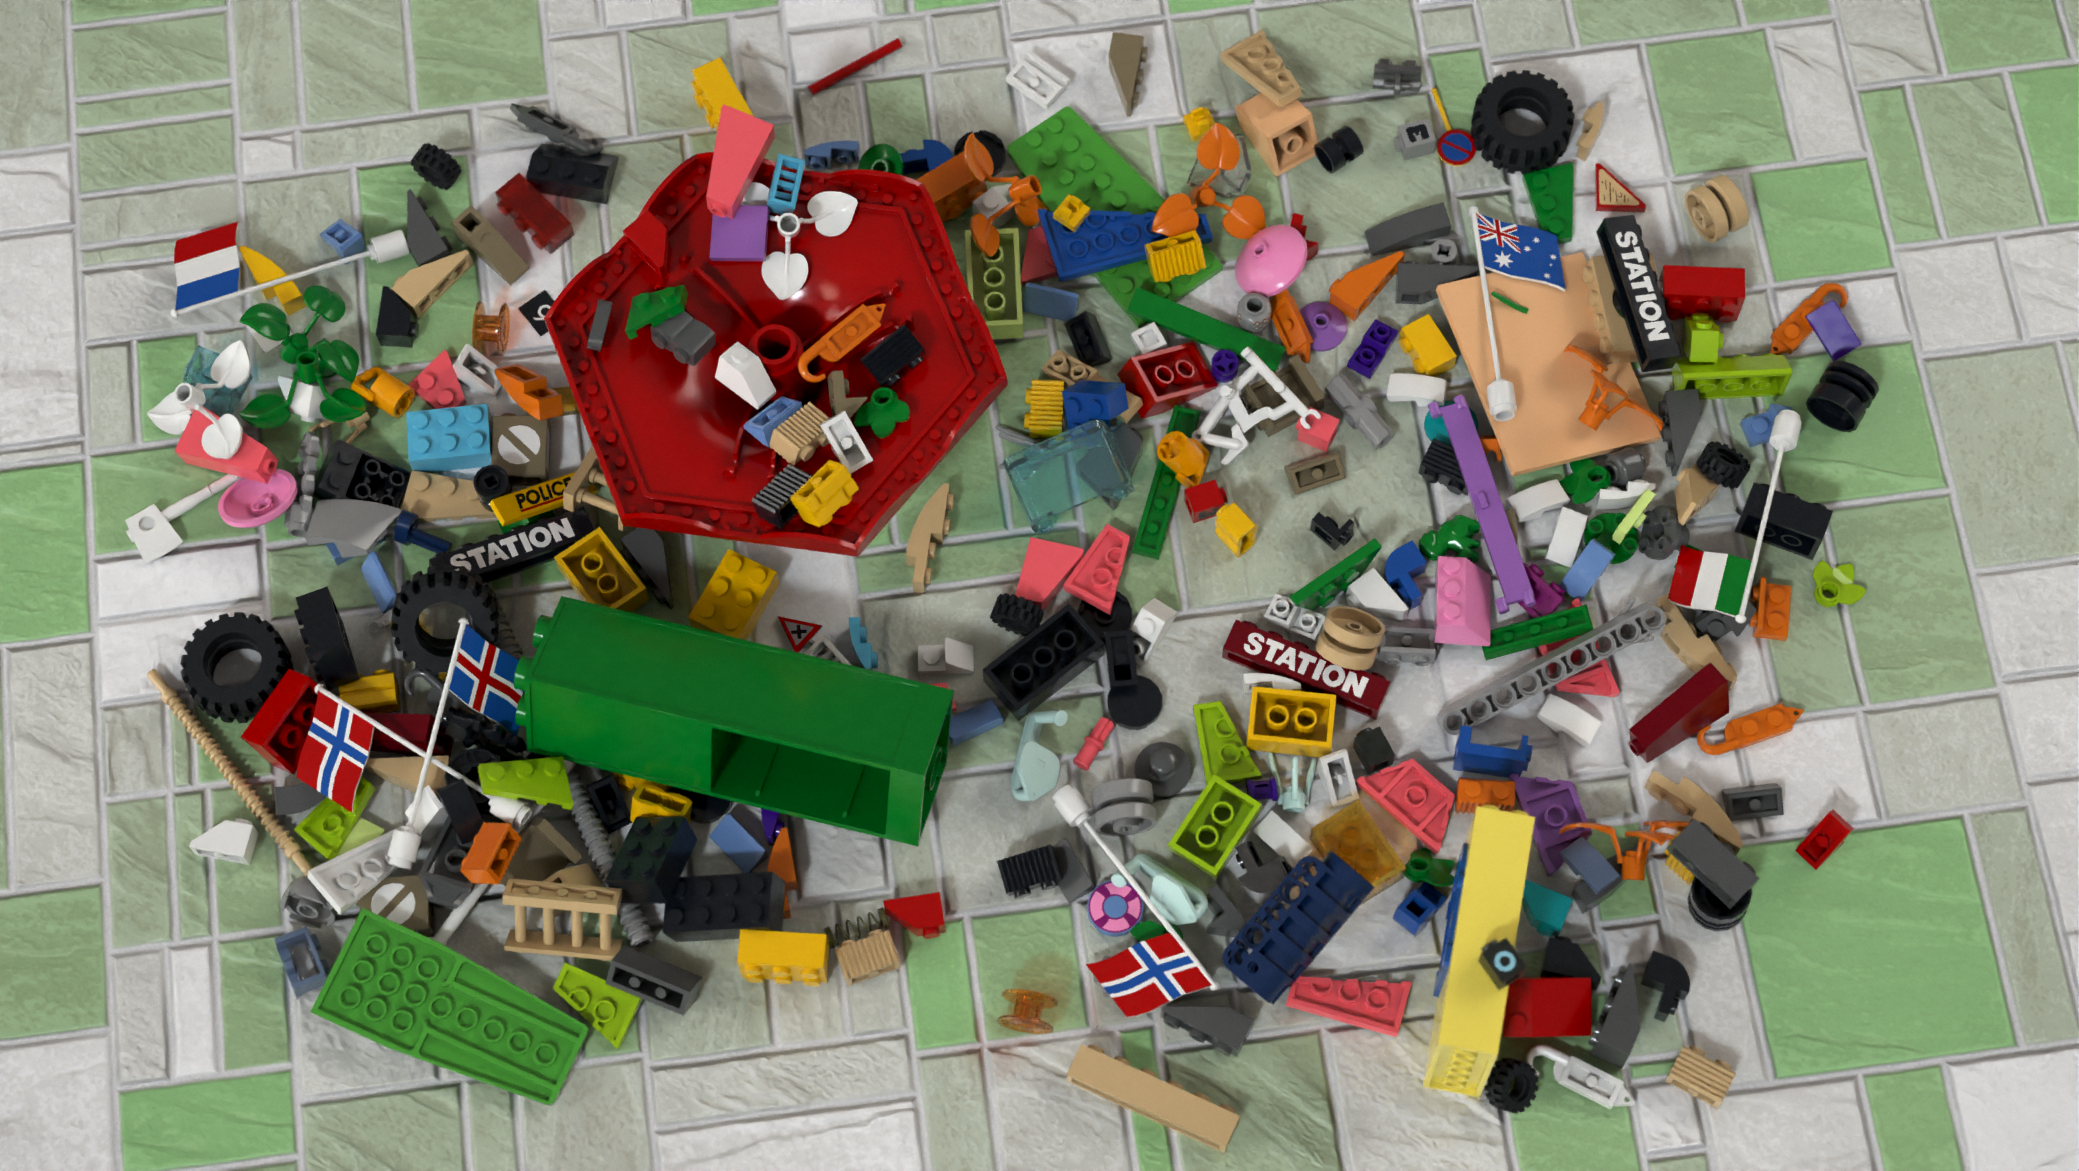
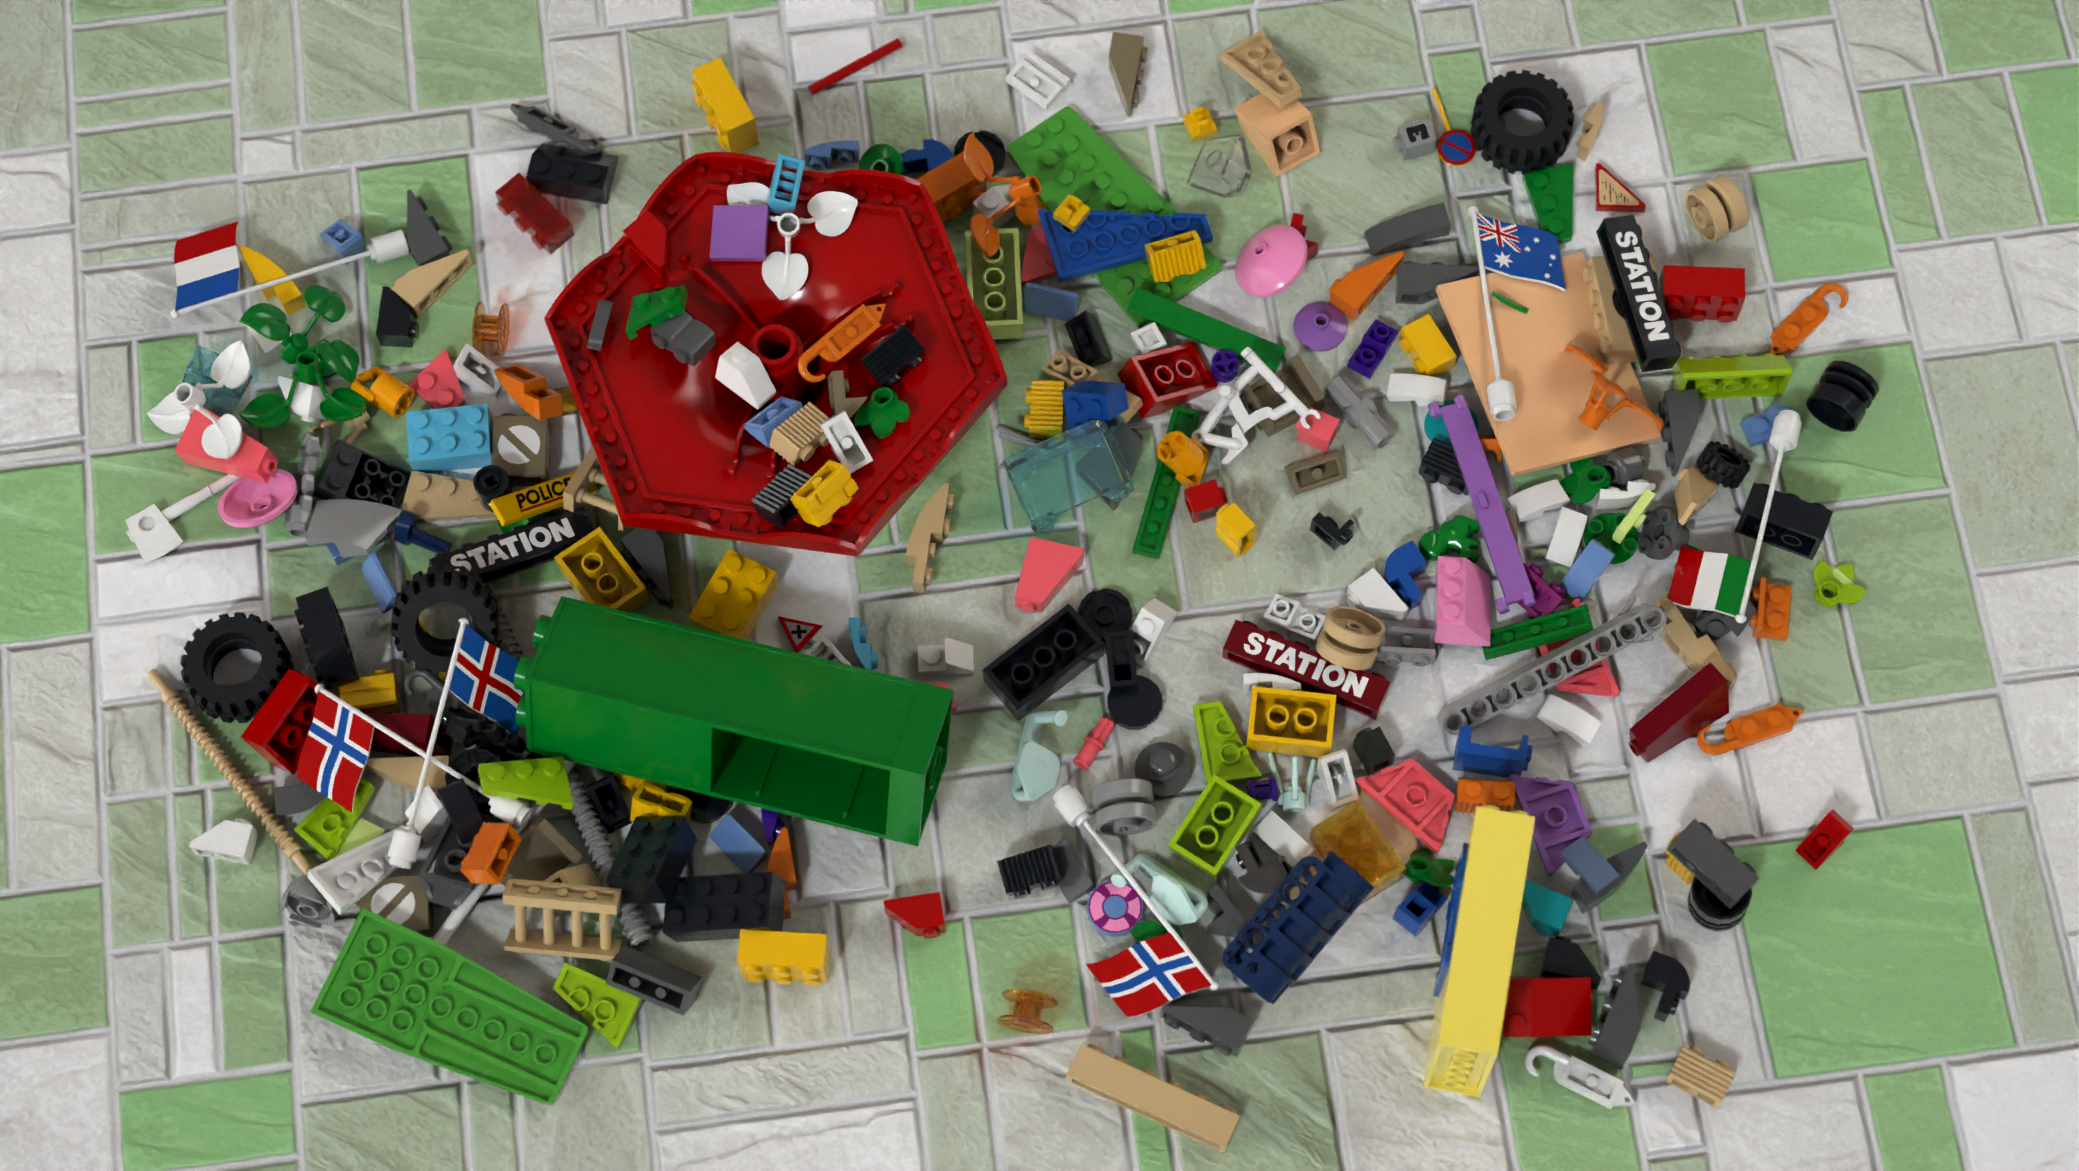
(301, 960): sand blue window -> none
(436, 166): black tyre -> none
(489, 245): dark tan slope -> none
(536, 310): black sticker -> none
(737, 156): coral slope -> none
(830, 937): olive piece -> none
(867, 957): tan brick -> none
(974, 722): medium blue slope -> none
(1016, 614): black tyre -> none
(1100, 570): coral wing -> none
(1176, 215): orange plant -> none
(1253, 312): light grey head -> none
(1291, 325): orange plate -> none
(1336, 579): green wing -> none
(1337, 150): black wheel -> none
(1362, 1004): coral wing -> none
(1397, 77): flat silver hips -> none
(1443, 245): light grey wheel -> none
(1501, 963): pearl dark grey brick -> none
(1523, 1086): black tyre -> none
(1634, 861): orange plant -> none
(1693, 801): tan slope -> none
(1701, 338): lime brick -> none
(1753, 801): dark grey slope -> none
(1833, 330): dark purple slope -> none

